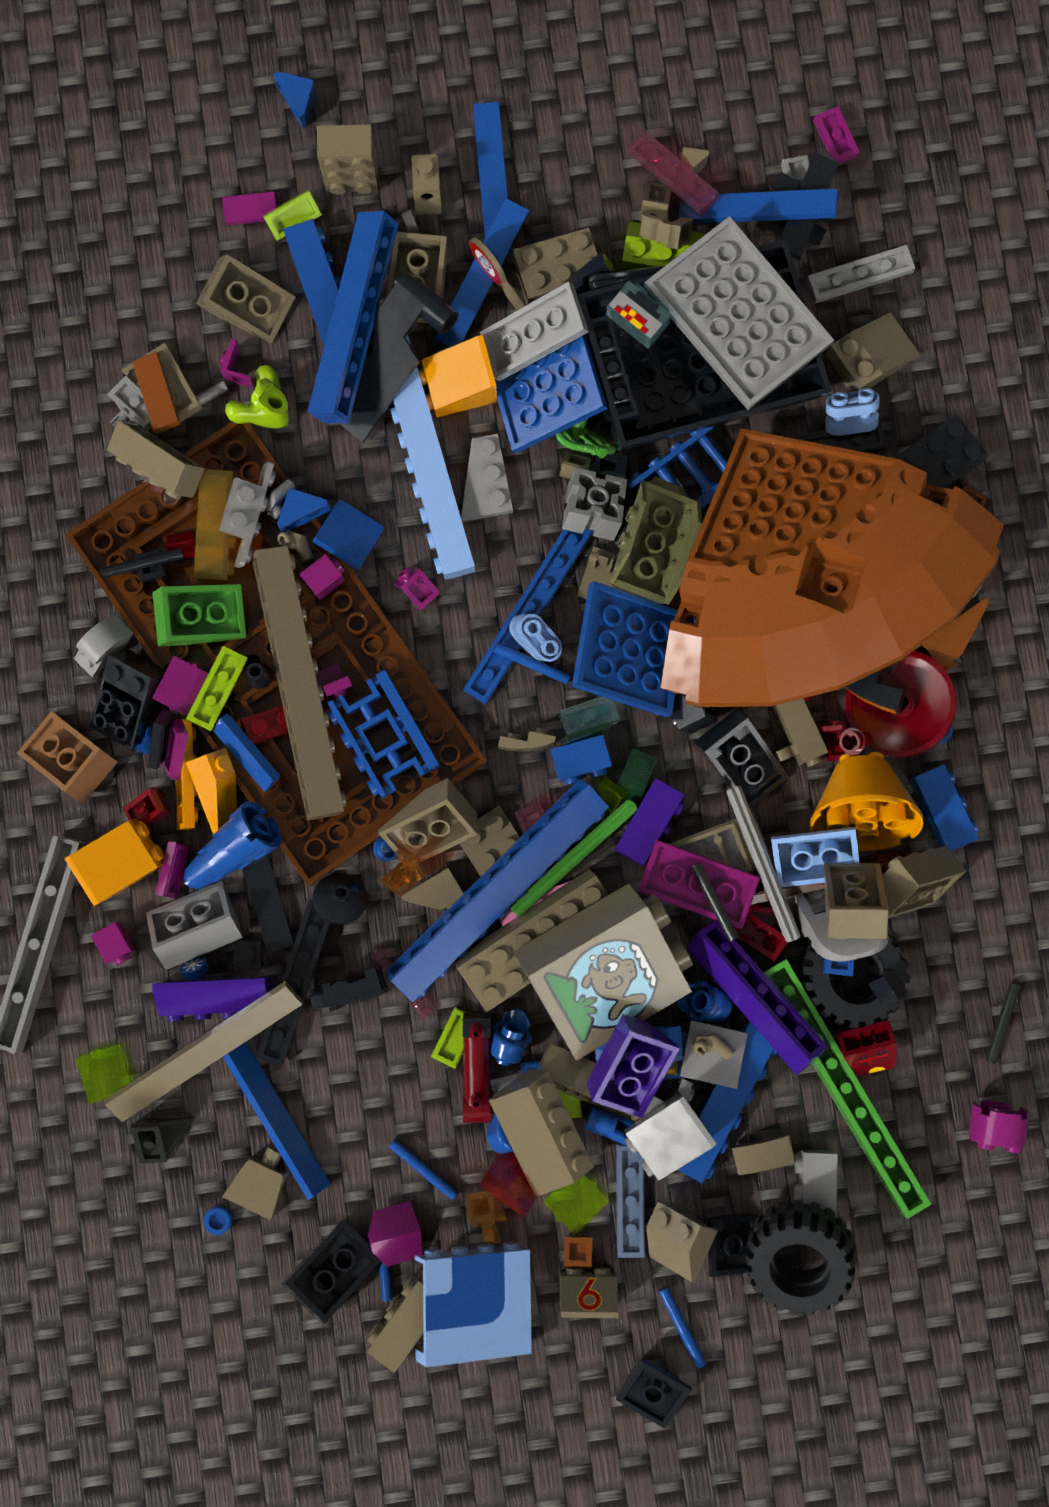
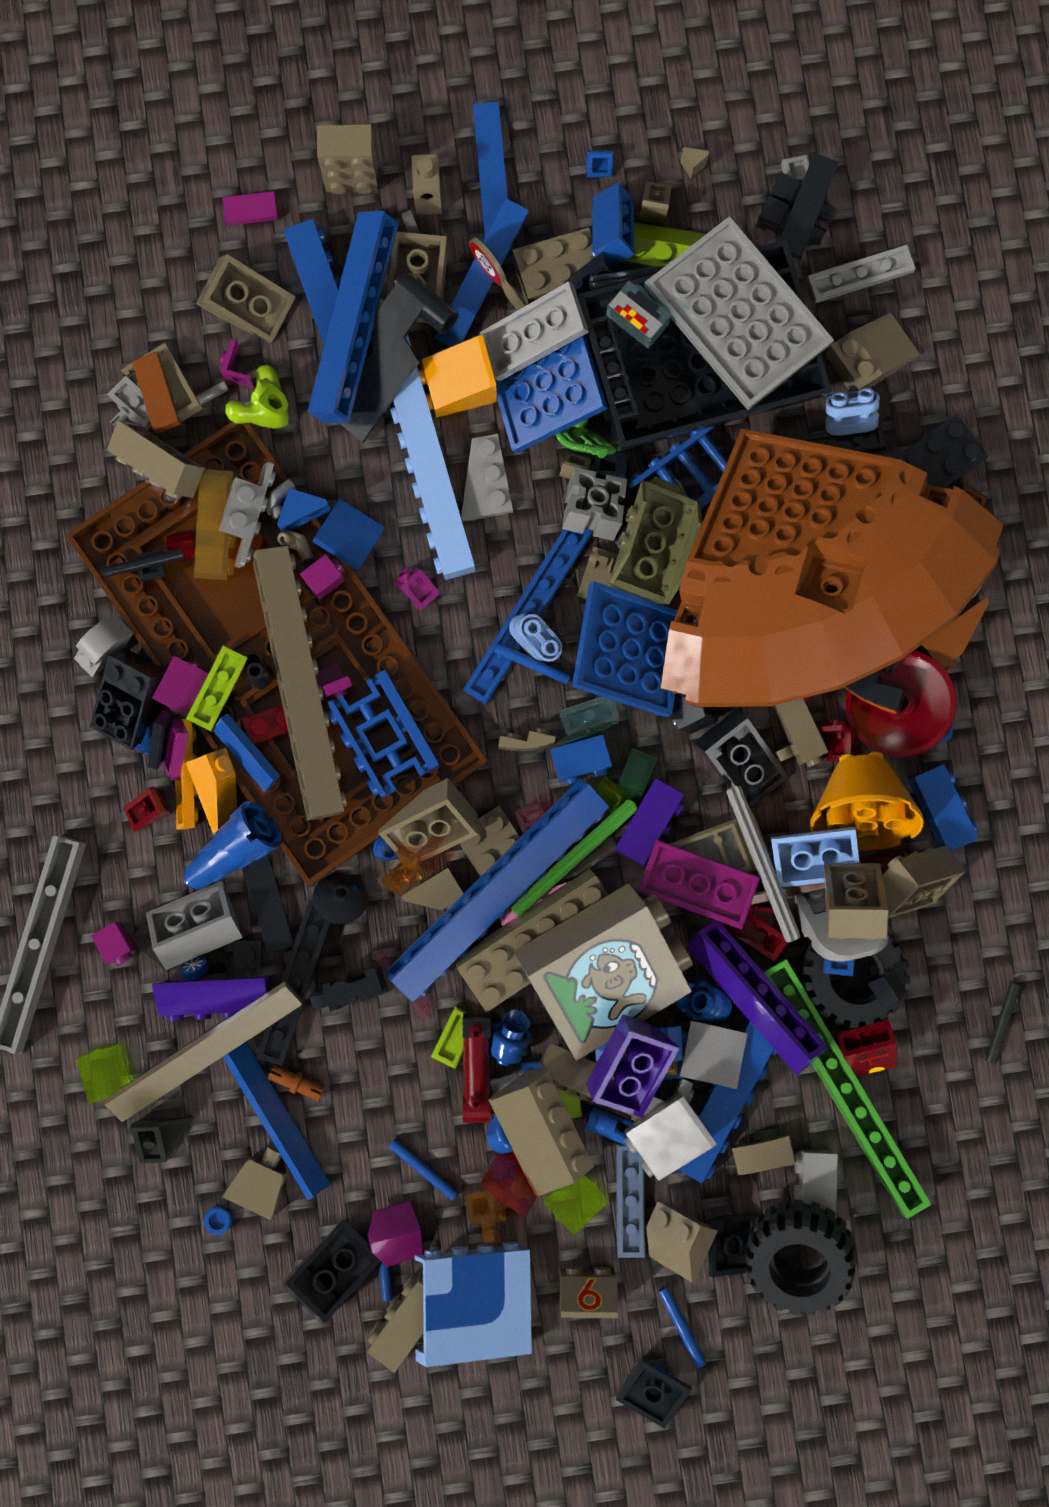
(67, 757): medium nougat slope -> none
(115, 861): light orange slope -> none
(172, 870): magenta tile -> none
(198, 614): bright green slope -> none
(291, 213): lime tile -> none
(296, 1082): none -> dark orange pin
(298, 94): blue slope -> none
(578, 1252): dark orange plate -> none
(600, 163): none -> blue slope
(613, 224): none -> blue brick
(657, 227): dark tan leg -> none
(673, 173): clear pink plate -> none
(710, 1043): dark tan arm -> none
(714, 902): pearl dark grey bar -> none
(767, 206): blue tile -> none
(836, 135): magenta plate -> none
(855, 741): dark red cone -> none
(998, 1125): magenta brick -> none

